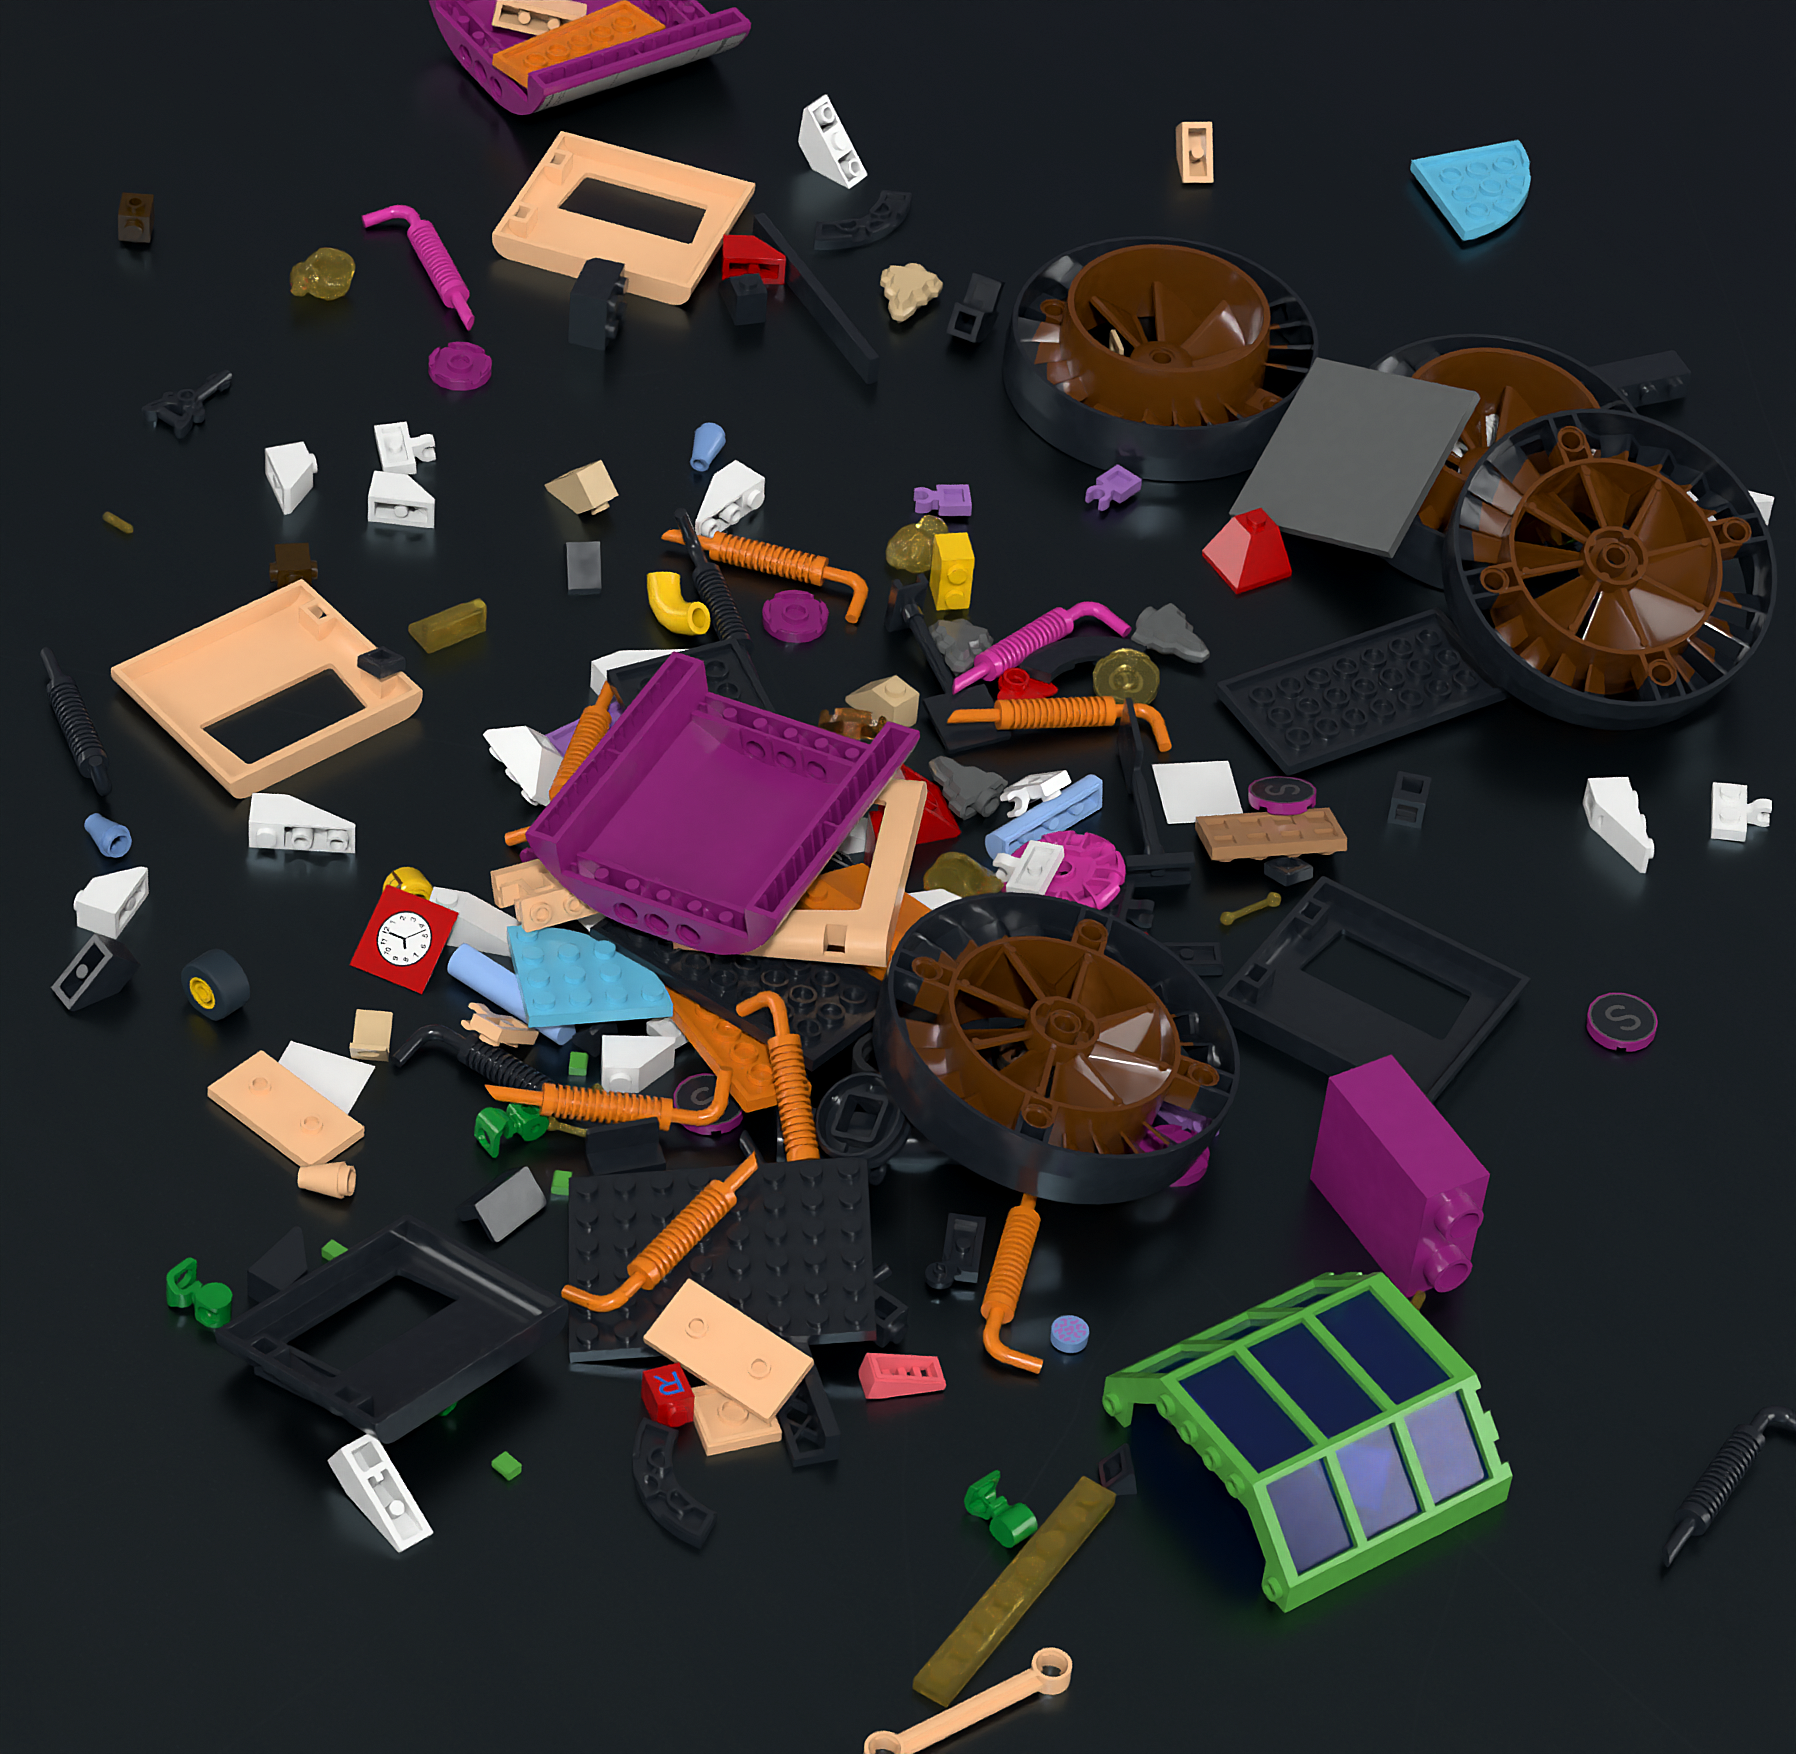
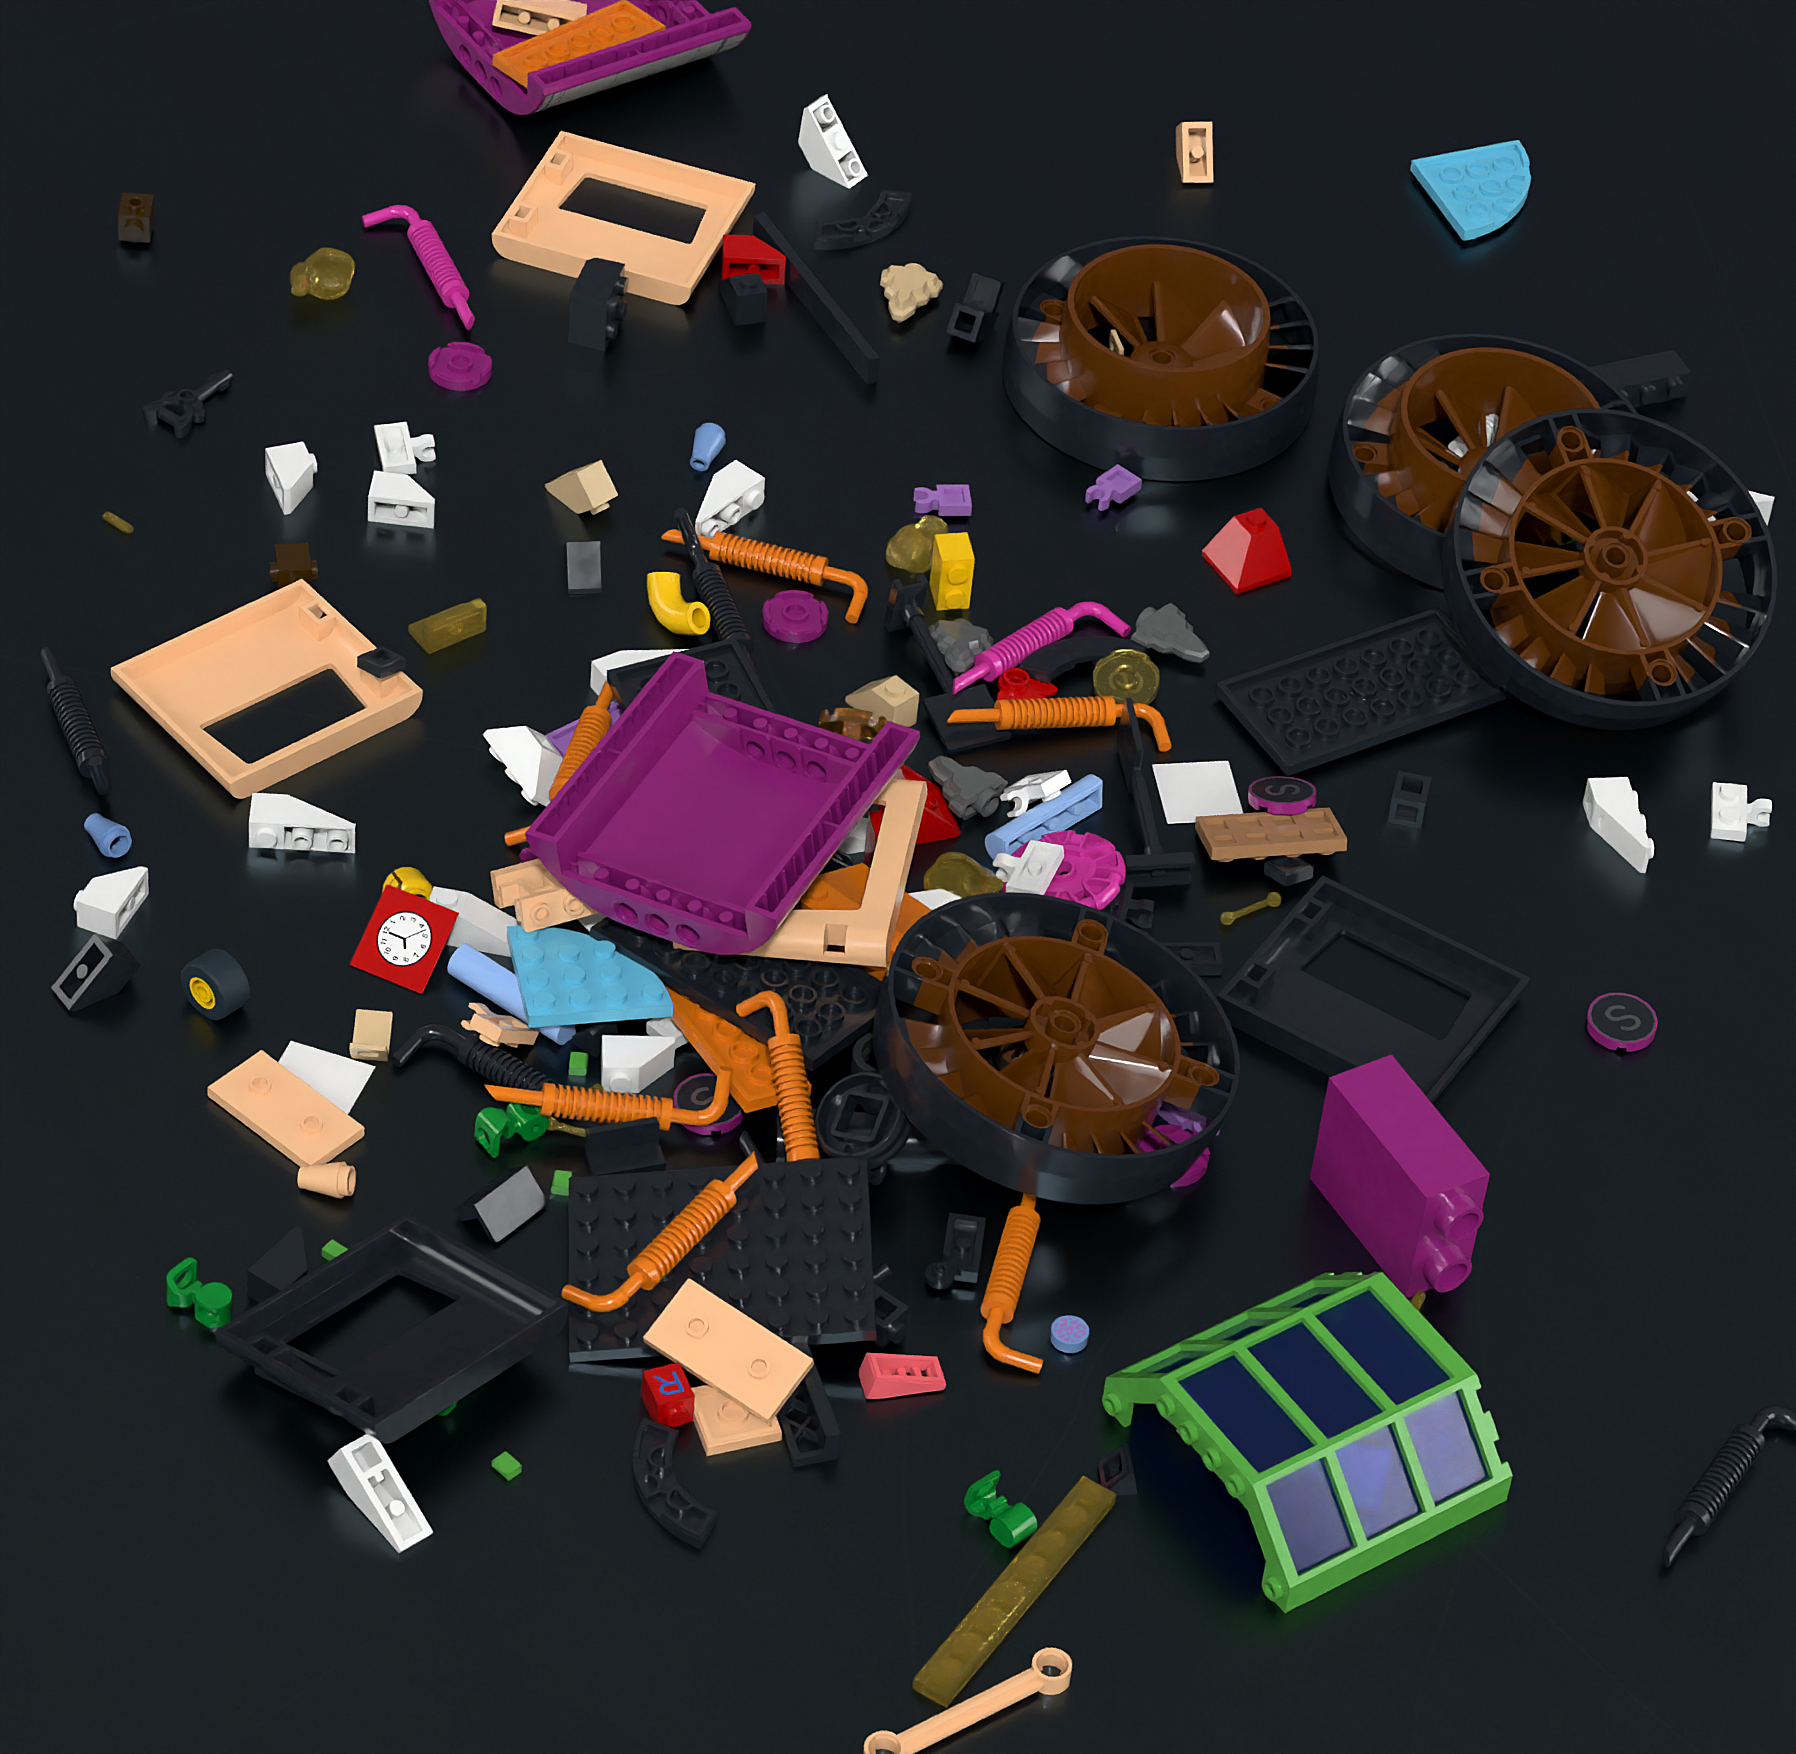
(1356, 456): dark grey tile -> none

